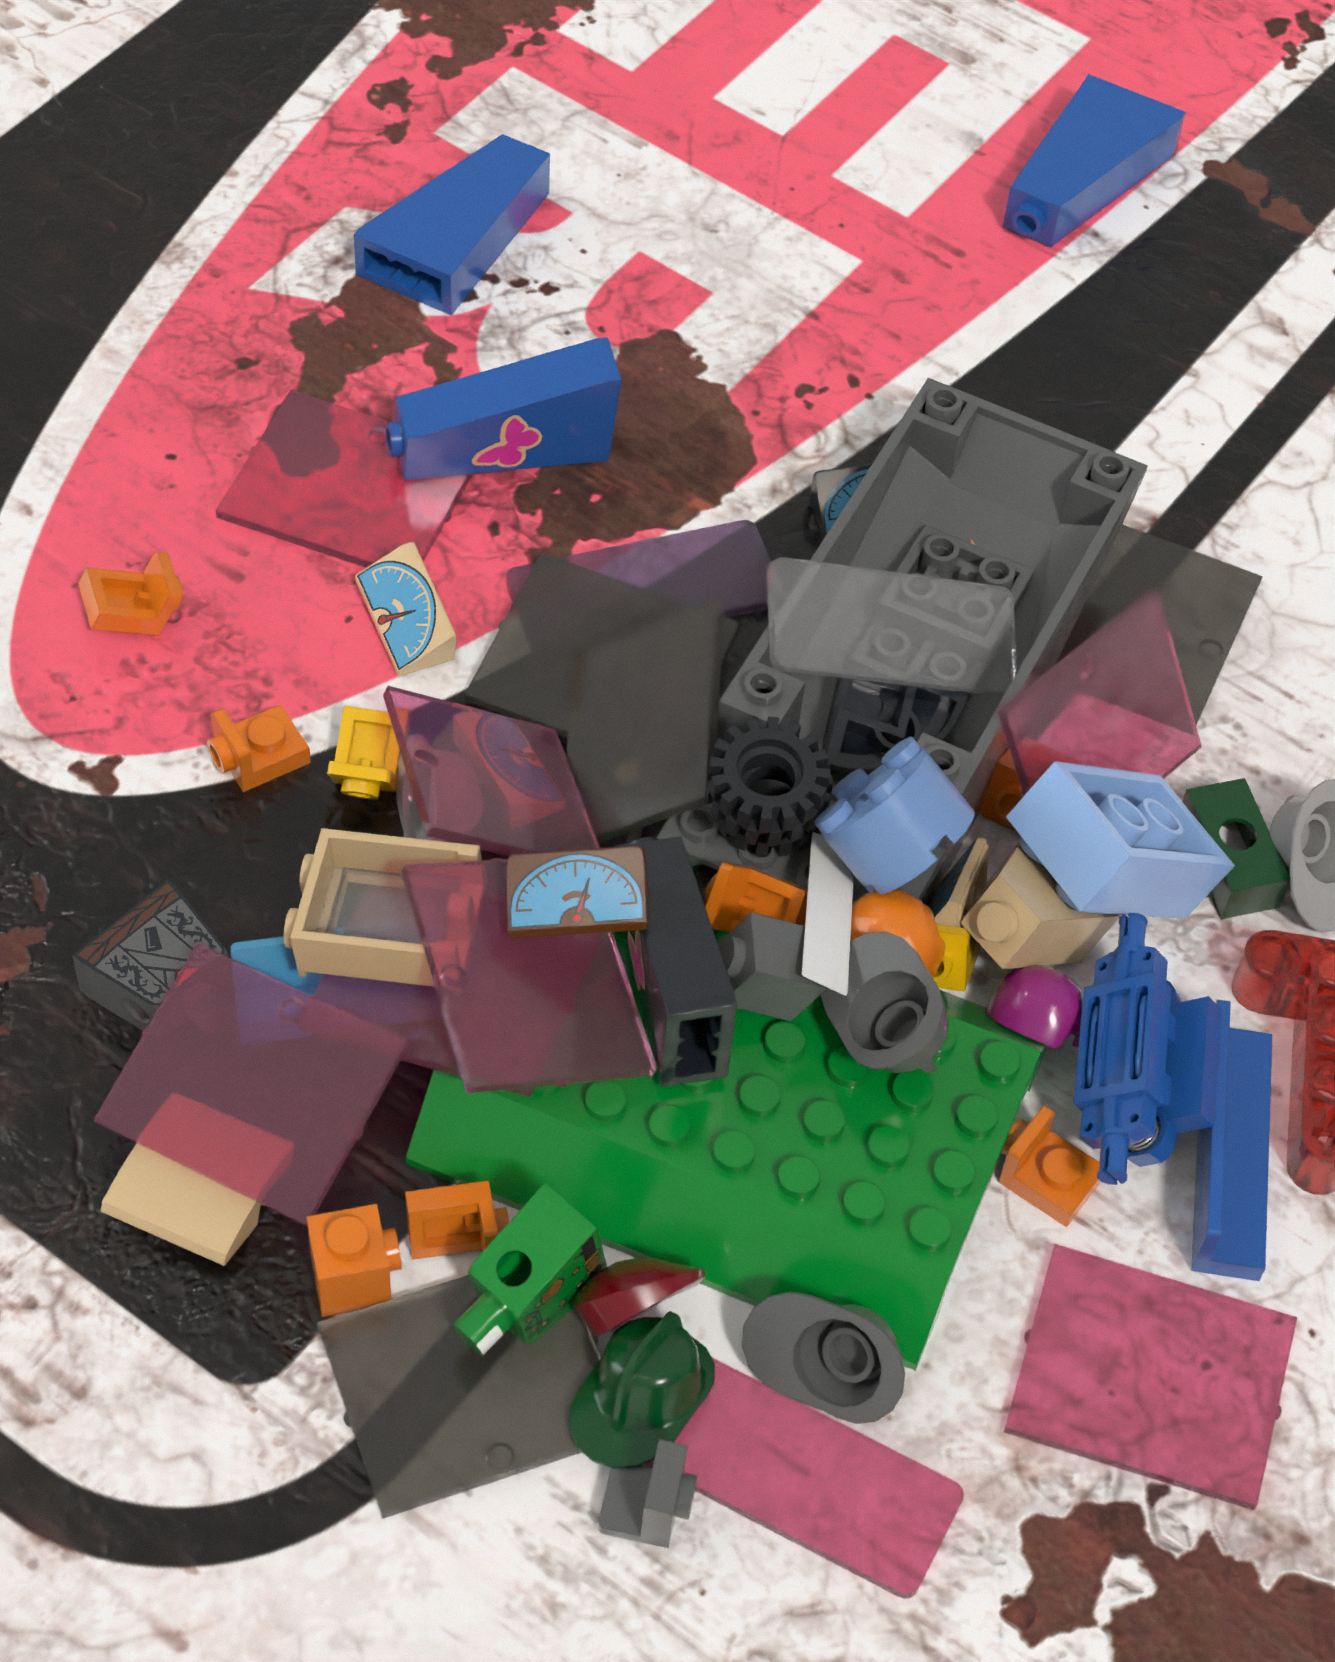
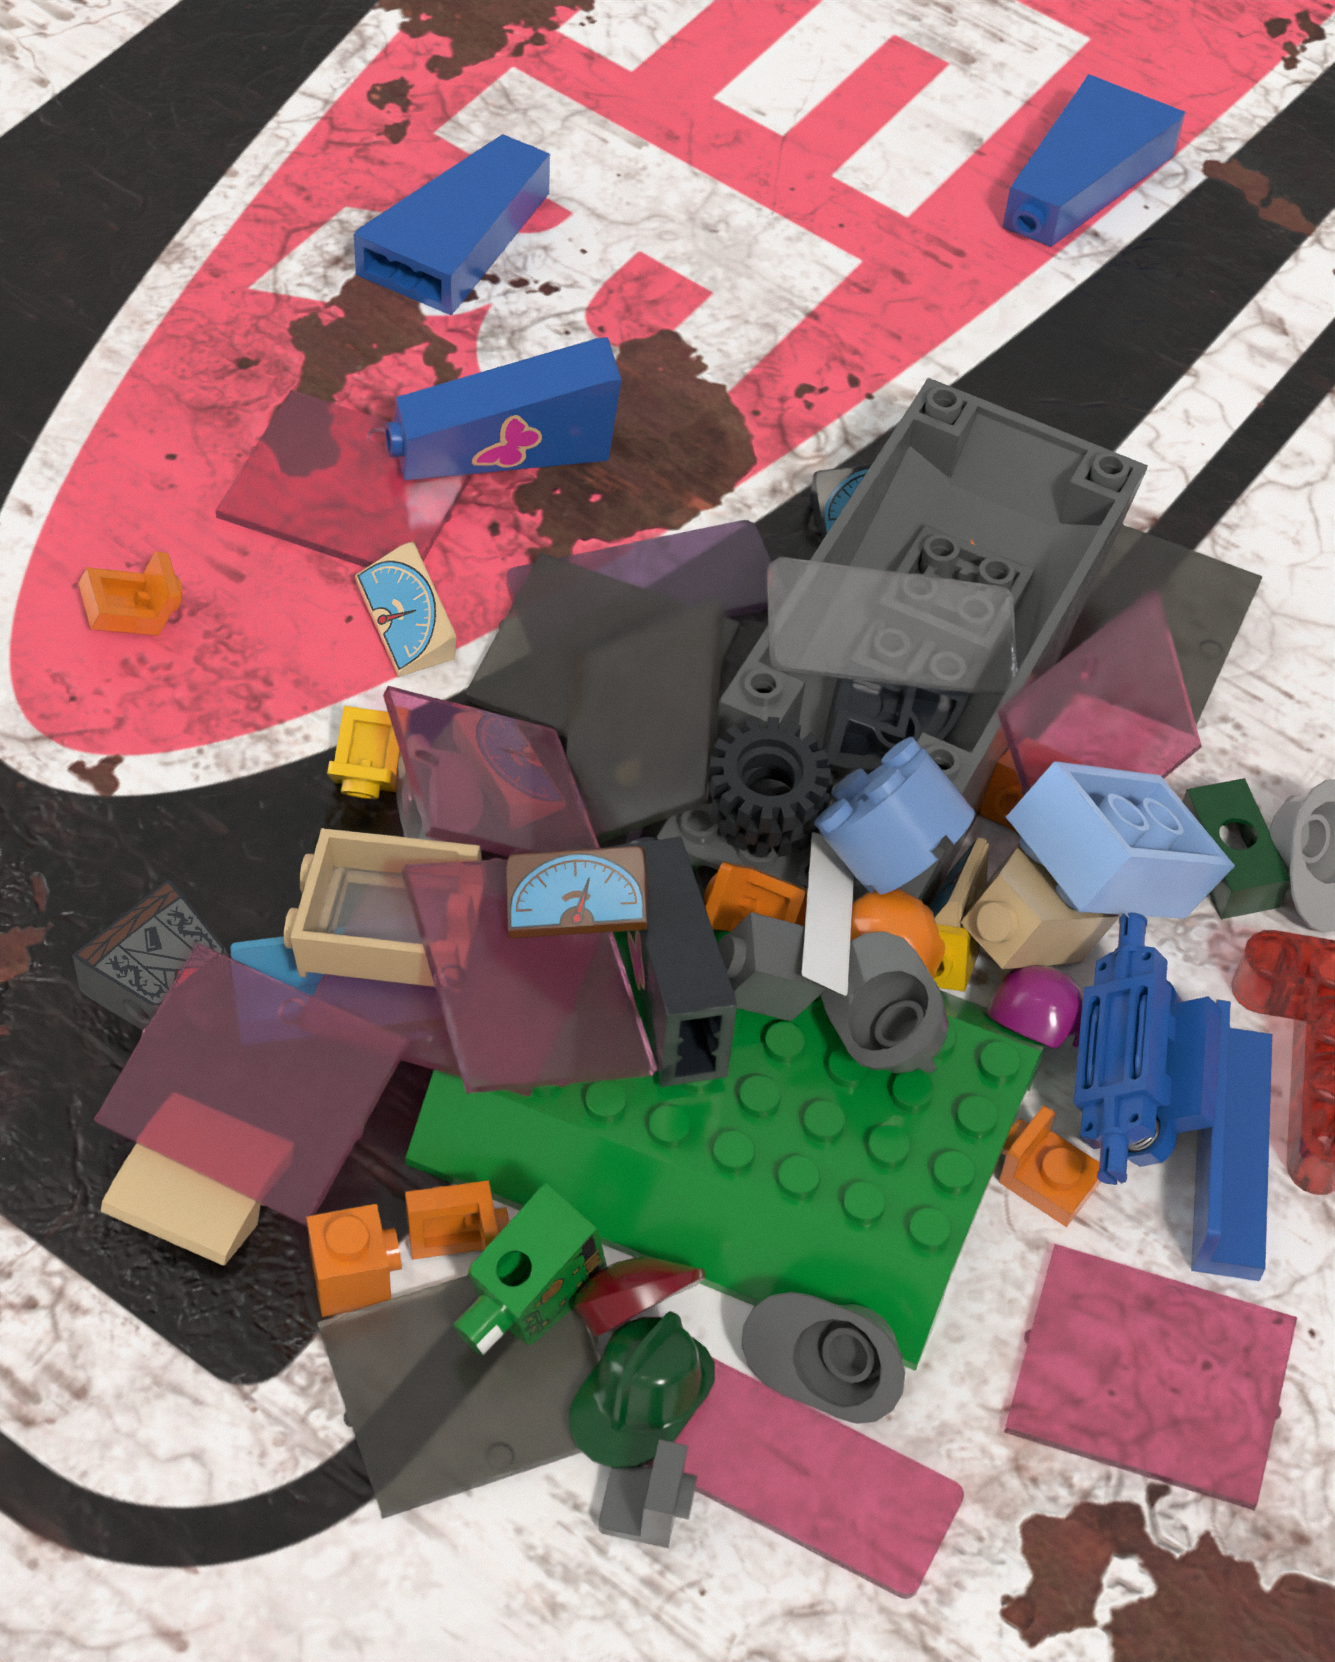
(257, 746): orange bracket -> none

